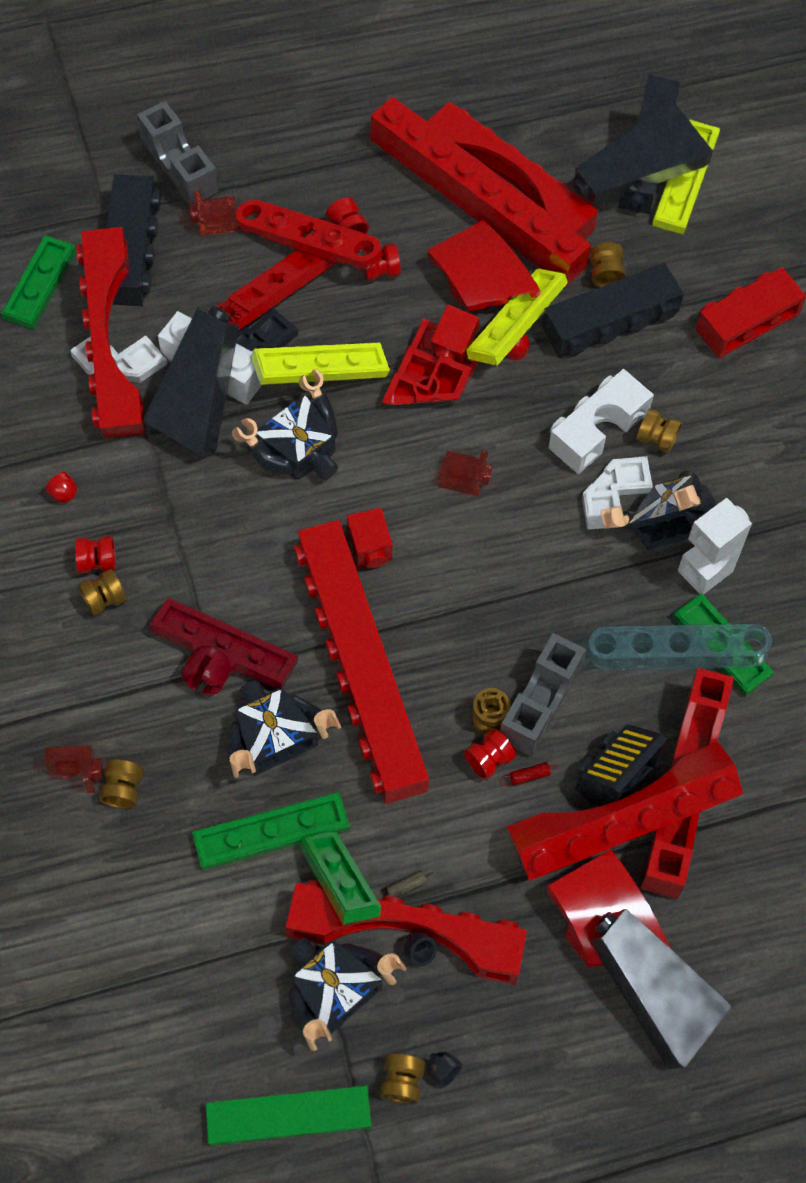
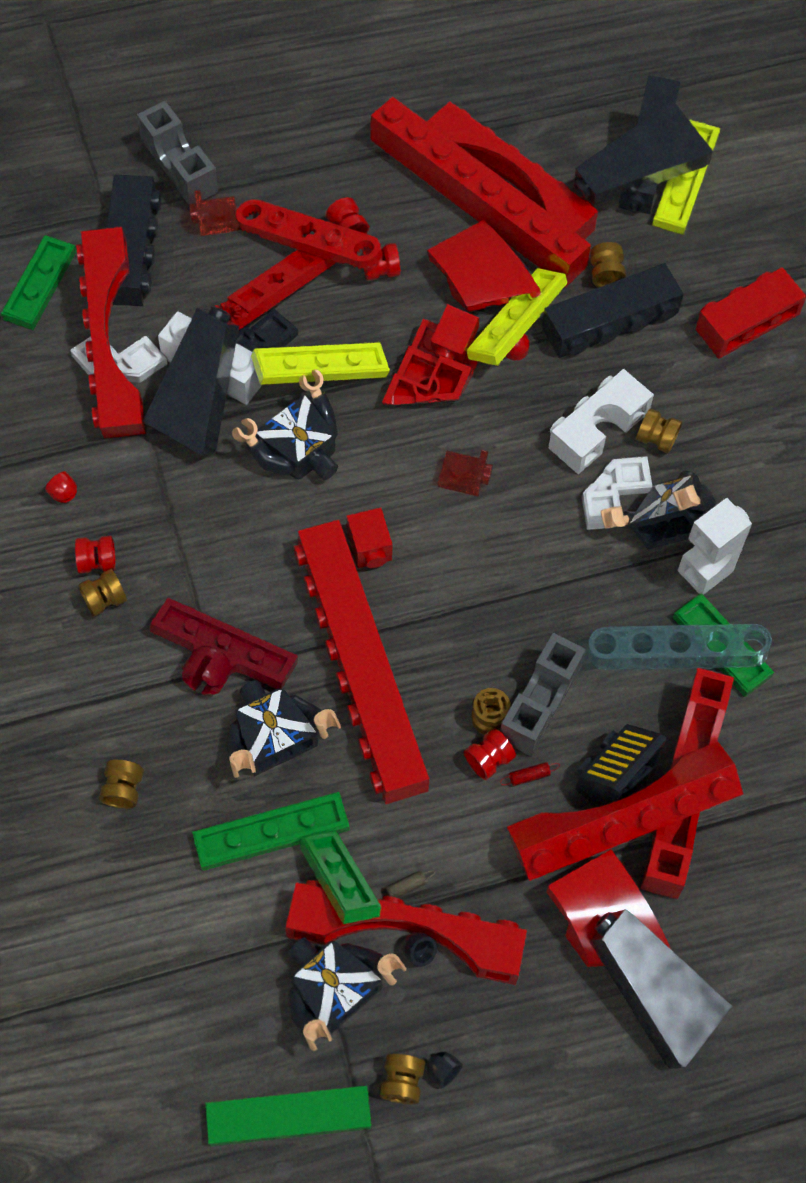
(71, 760): clear red bracket -> none

